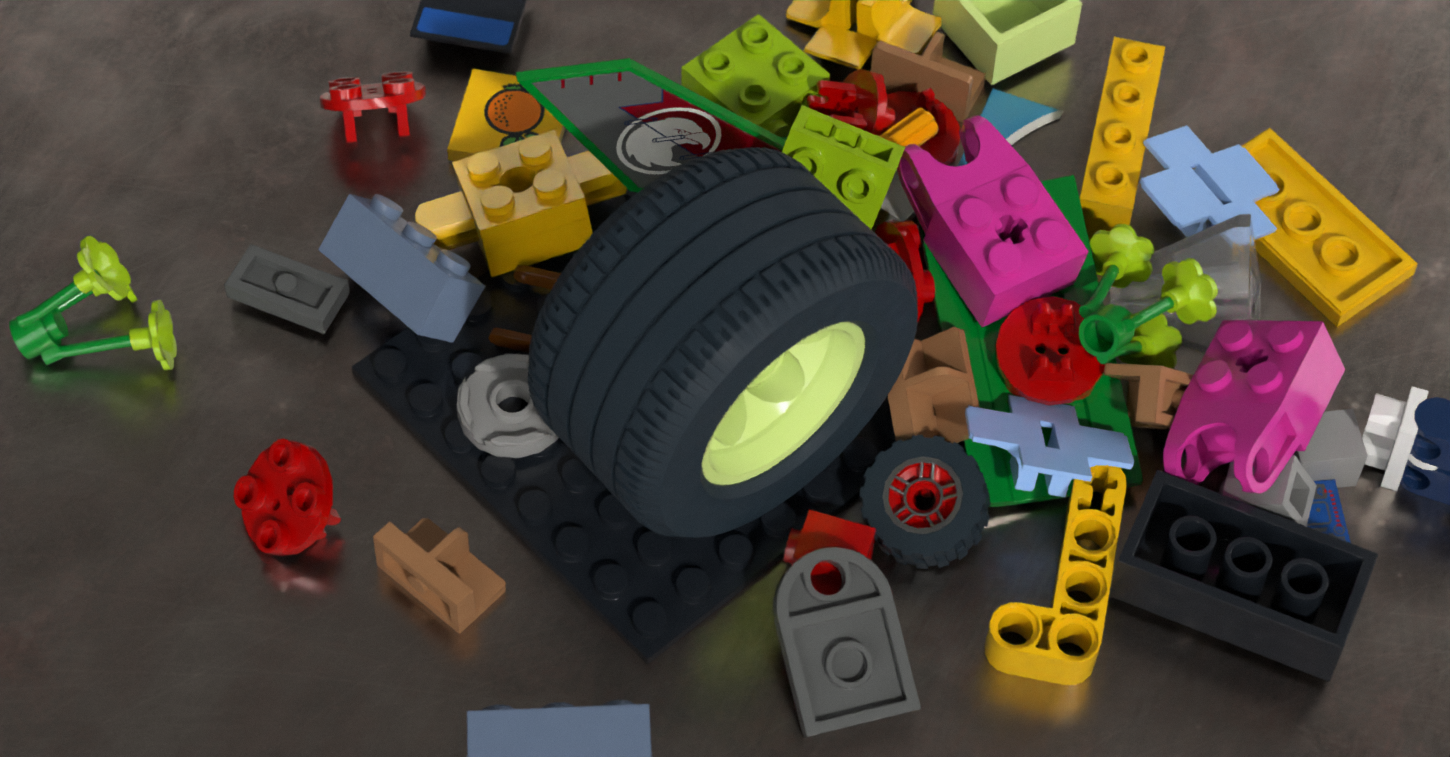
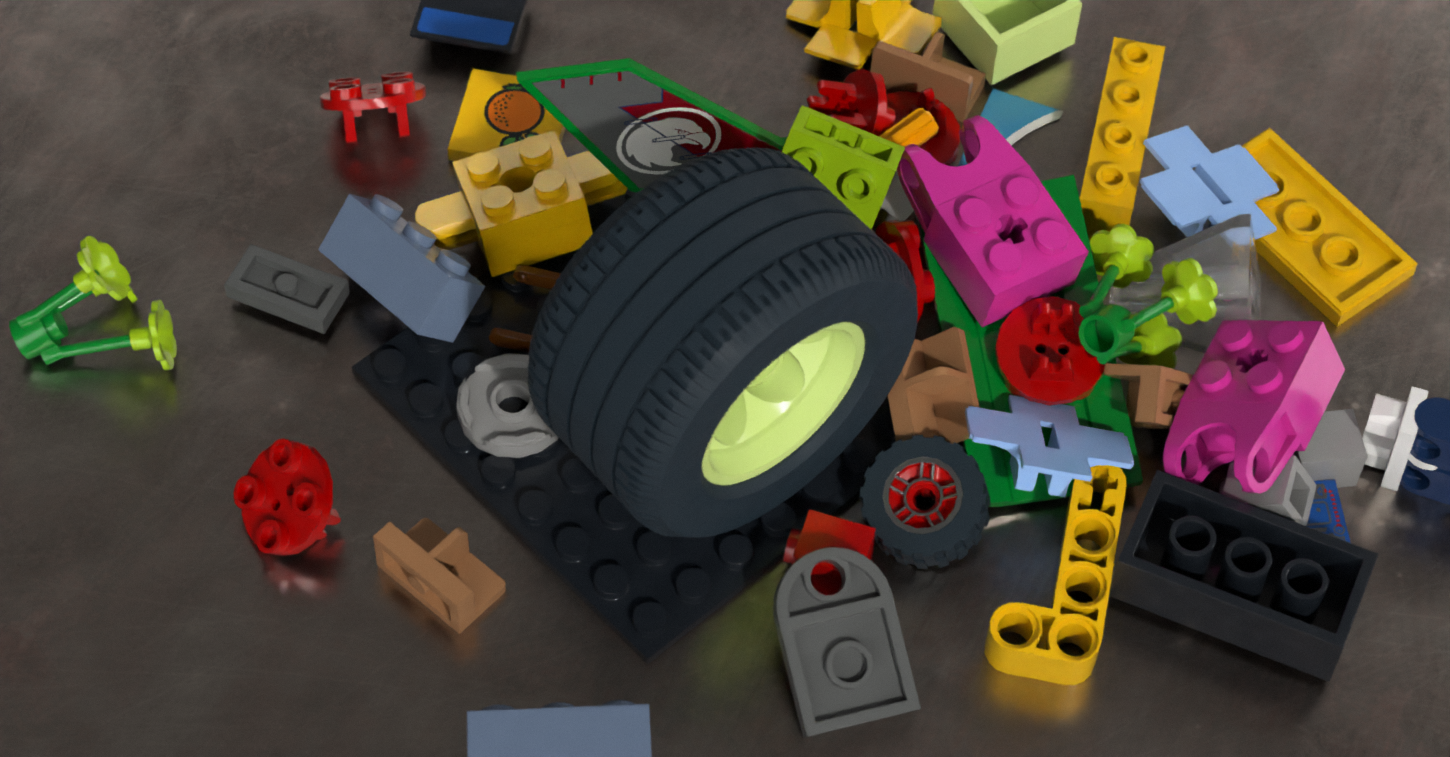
(756, 76): lime brick -> none

